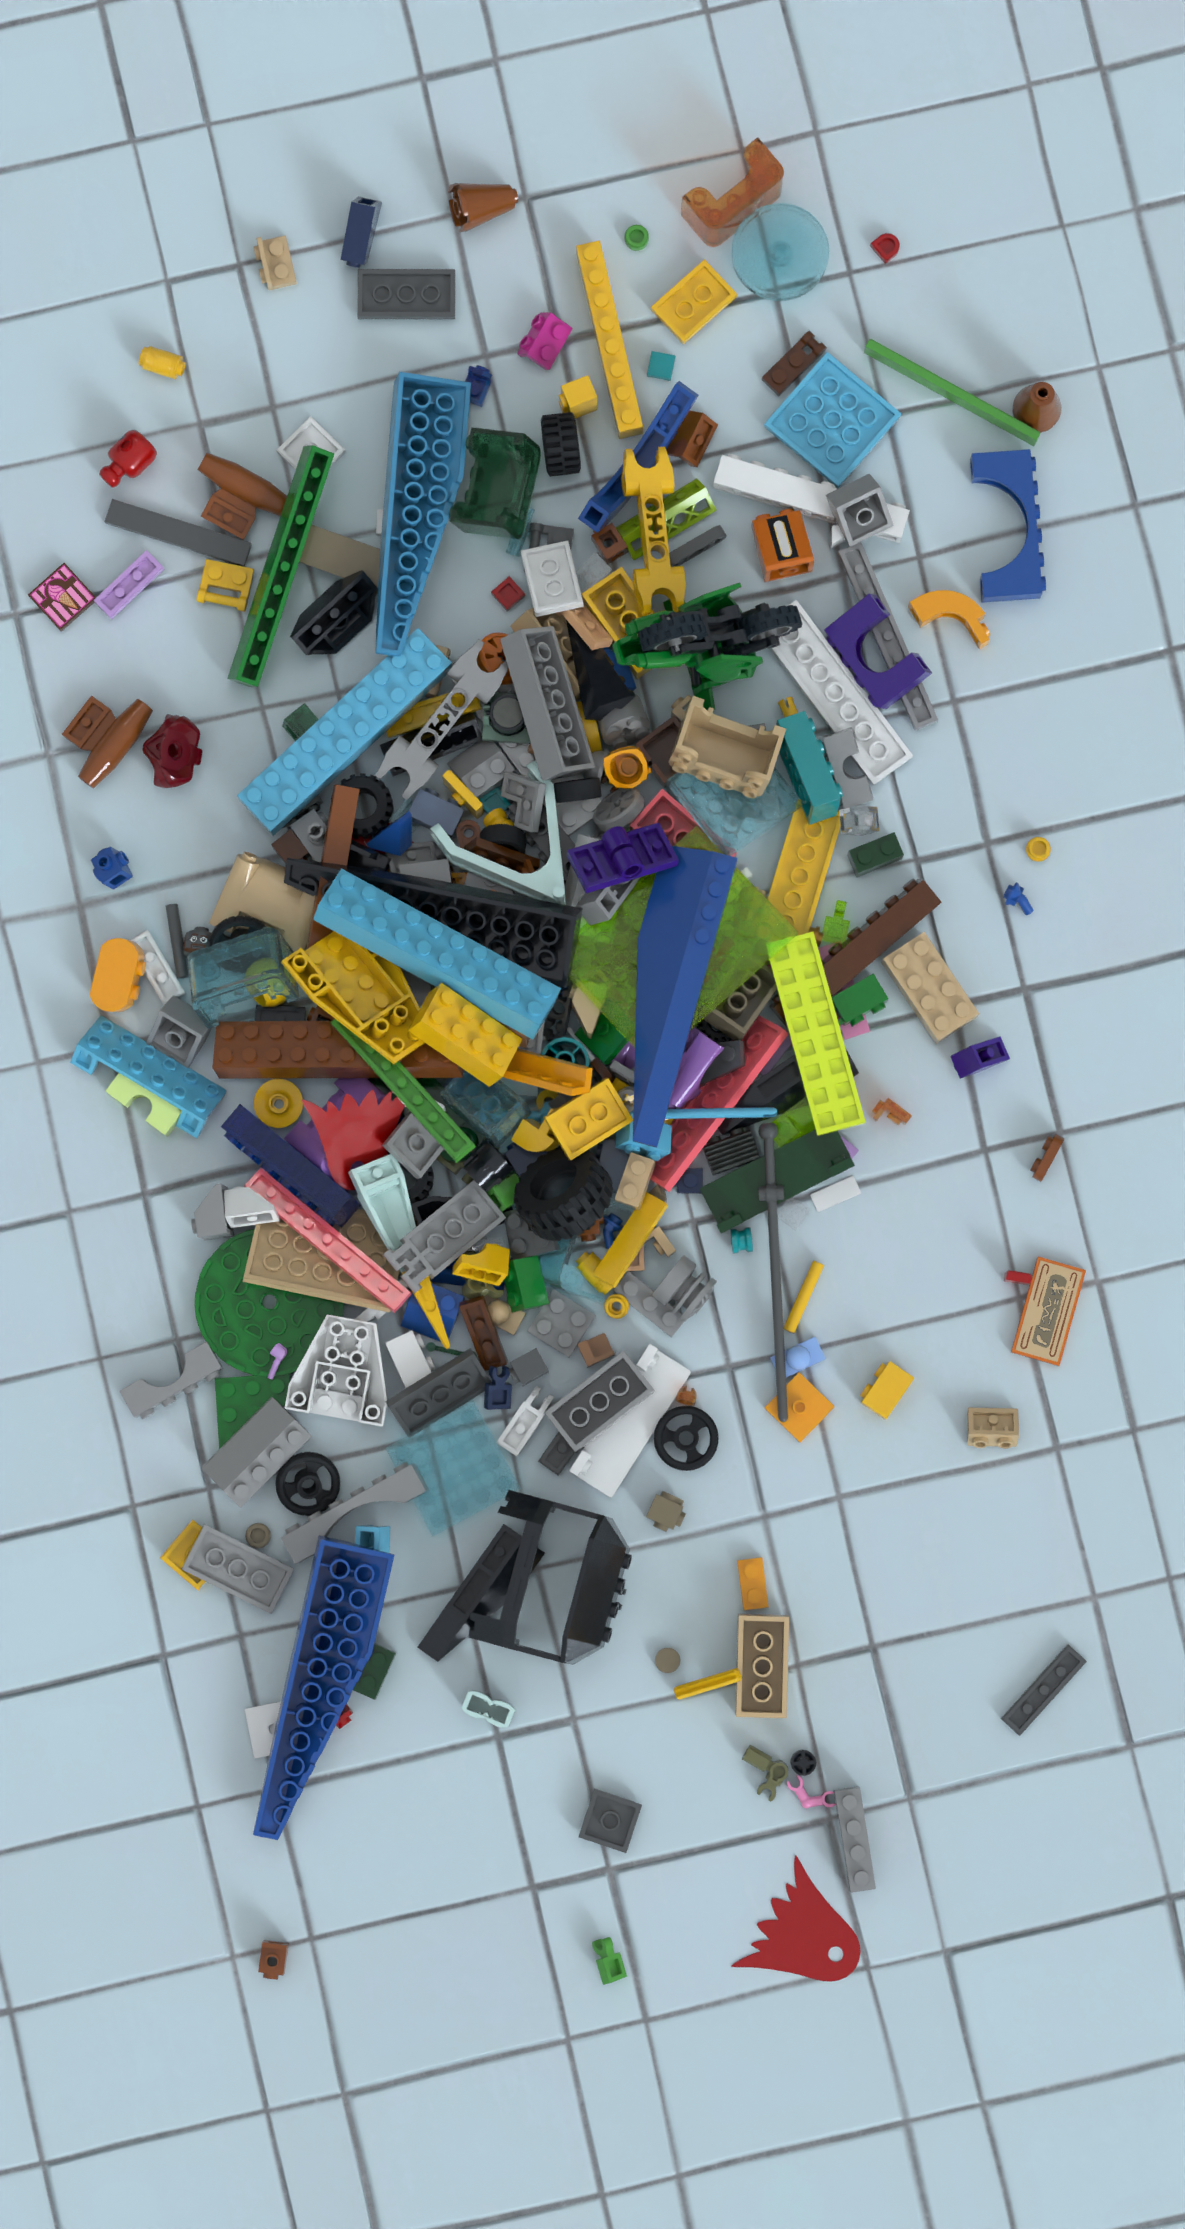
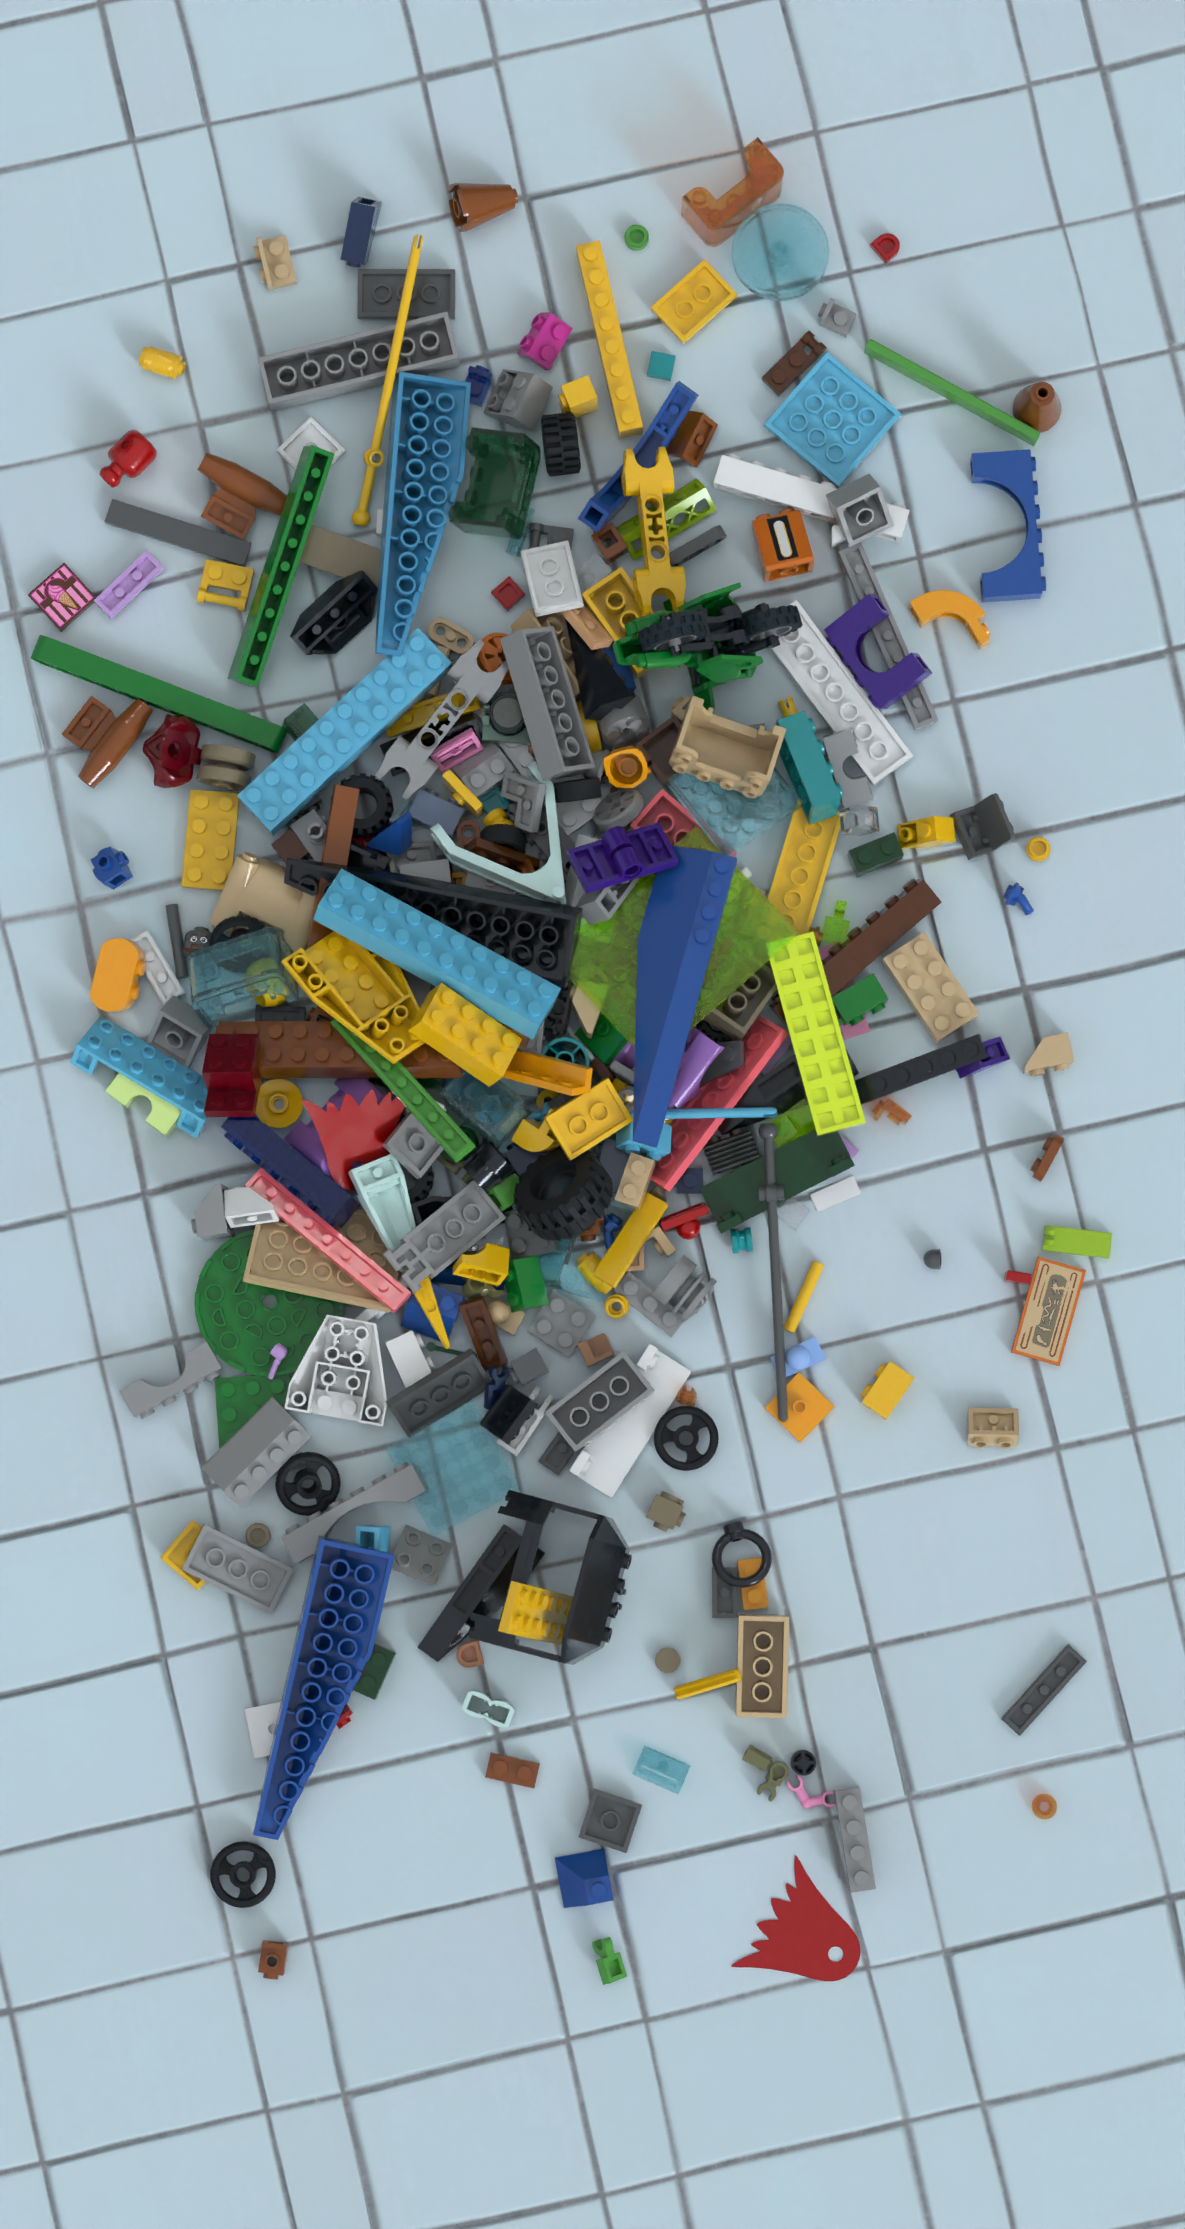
(159, 694): none -> green beam
(210, 839): none -> yellow plate
(221, 1866): none -> black wheel
(225, 767): none -> dark tan wheel
(231, 1075): none -> dark red bracket
(356, 361): none -> light grey brick
(361, 516): none -> yellow bar
(420, 1555): none -> light grey hinge
(452, 635): none -> tan plate
(454, 747): none -> bright pink tile
(470, 1654): none -> nougat tile
(508, 1414): none -> black bracket
(512, 1770): none -> dark orange plate
(518, 399): none -> light grey slope
(535, 1613): none -> yellow plate
(584, 1878): none -> blue slope
(661, 1769): none -> clear light blue slope
(685, 1220): none -> red tile
(724, 1596): none -> dark grey plate
(733, 1533): none -> black piece
(836, 318): none -> light grey bracket
(921, 1069): none -> black plate
(926, 832): none -> yellow slope
(933, 1259): none -> dark grey hinge
(983, 827): none -> dark grey bracket
(1050, 1053): none -> tan slope
(1051, 1809): none -> clear orange plate
(1076, 1241): none -> lime hinge

